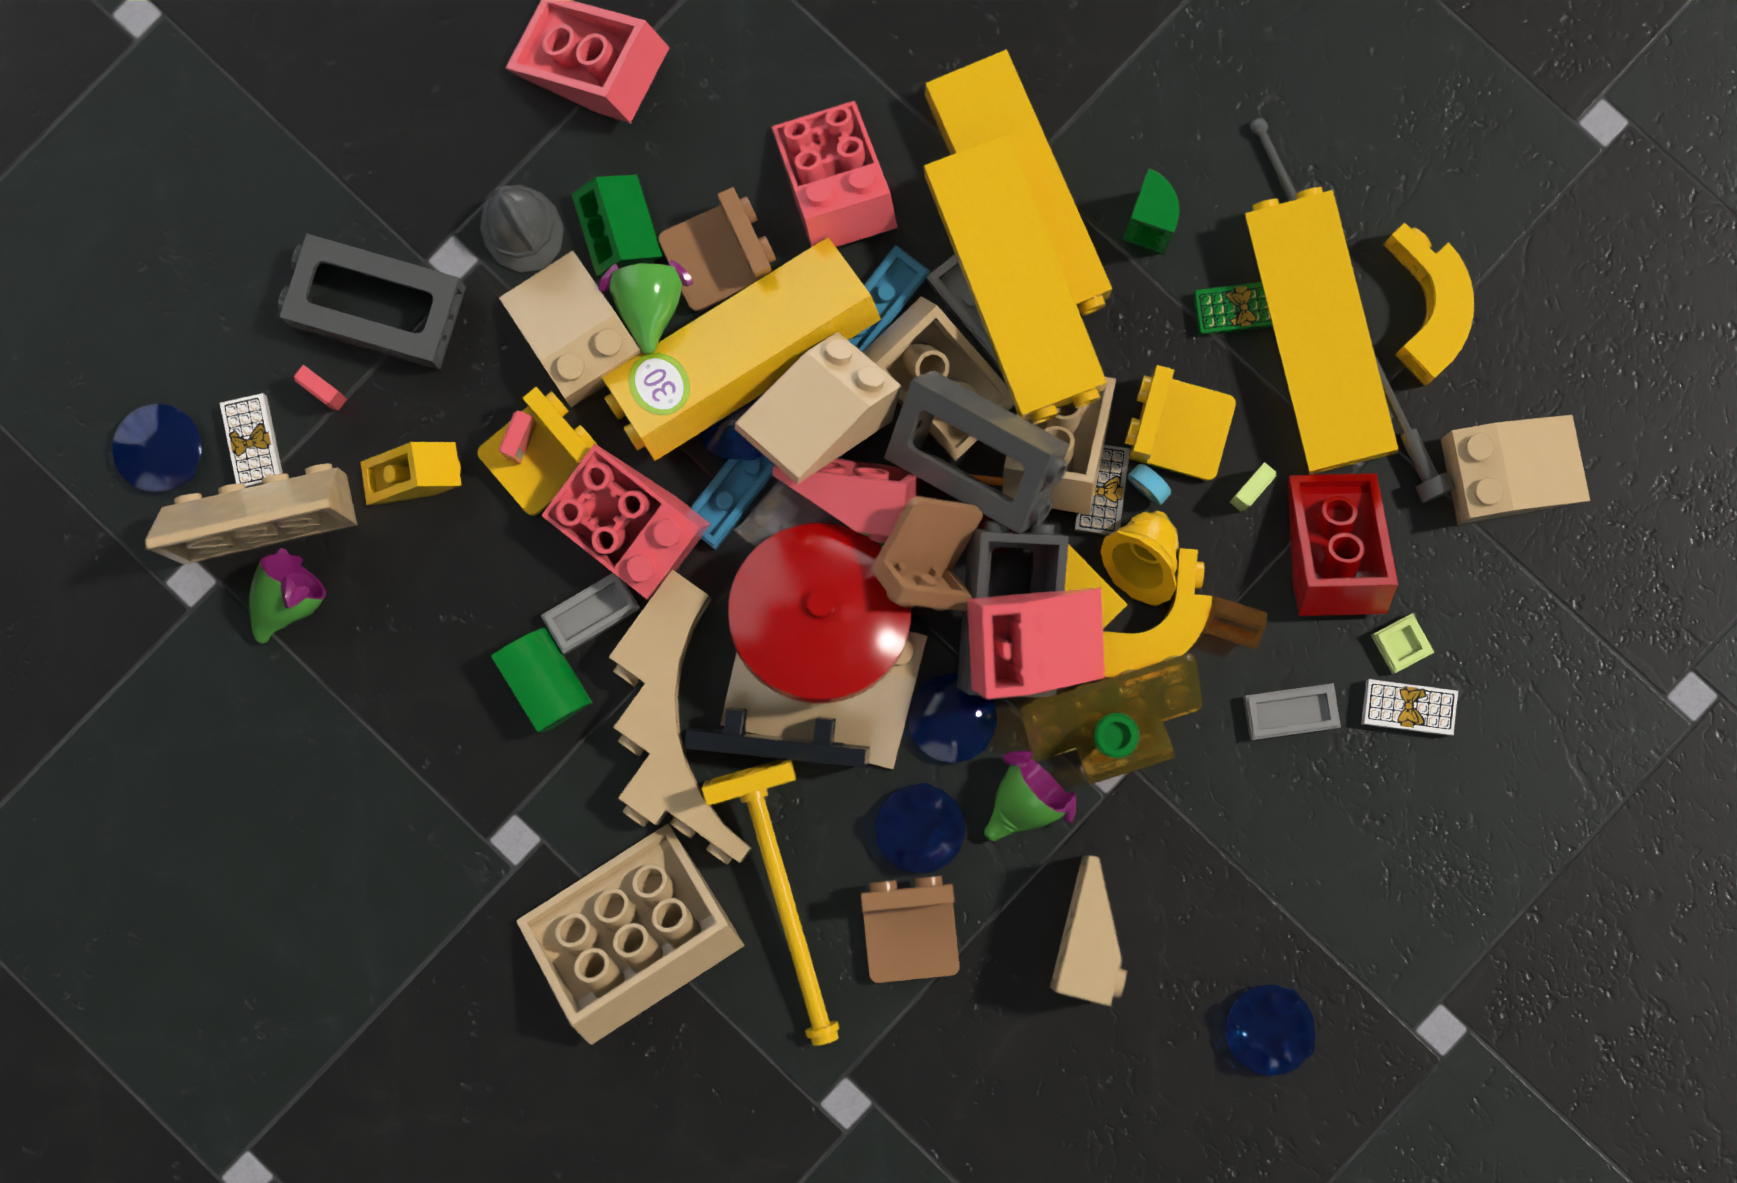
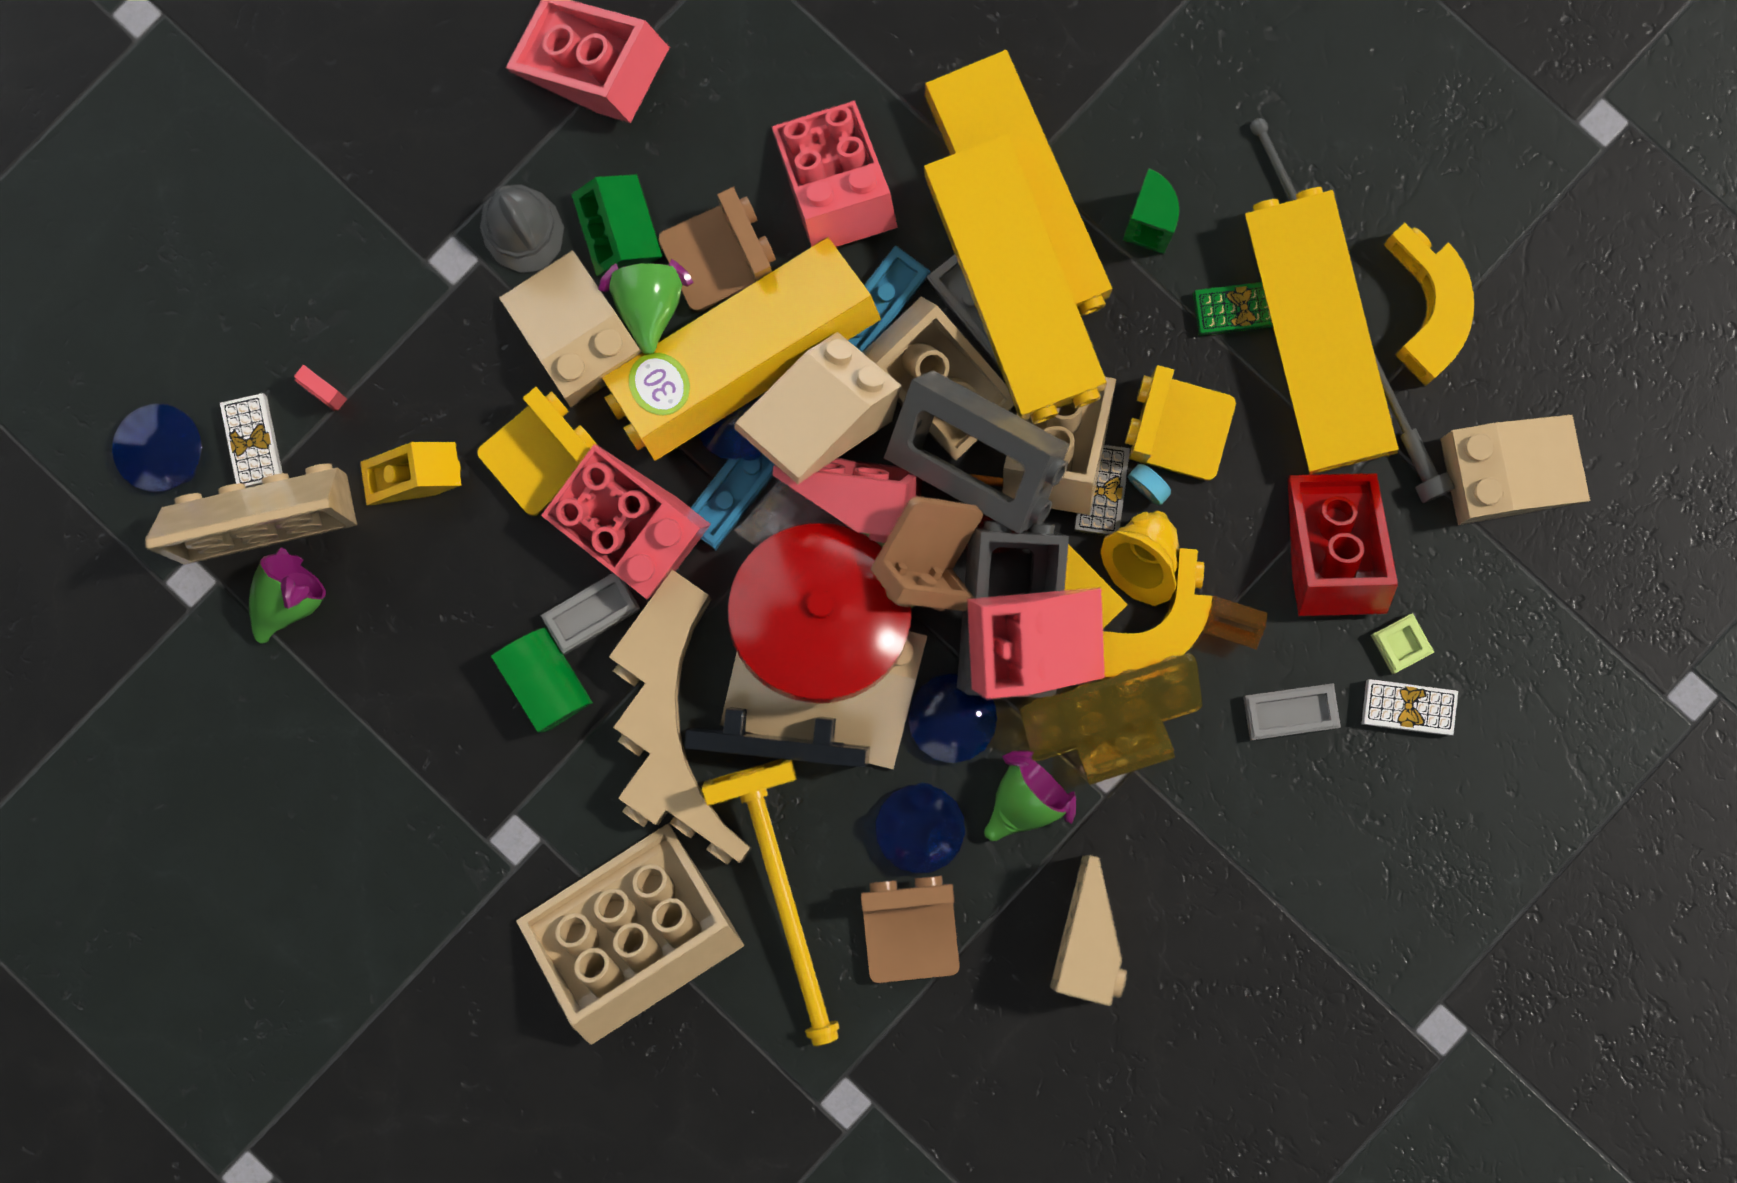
(421, 348): dark grey piece -> none
(518, 436): coral tile -> none
(1115, 735): green tile -> none
(1253, 487): yellowish green tile -> none
(1271, 1030): clear blue dish -> none

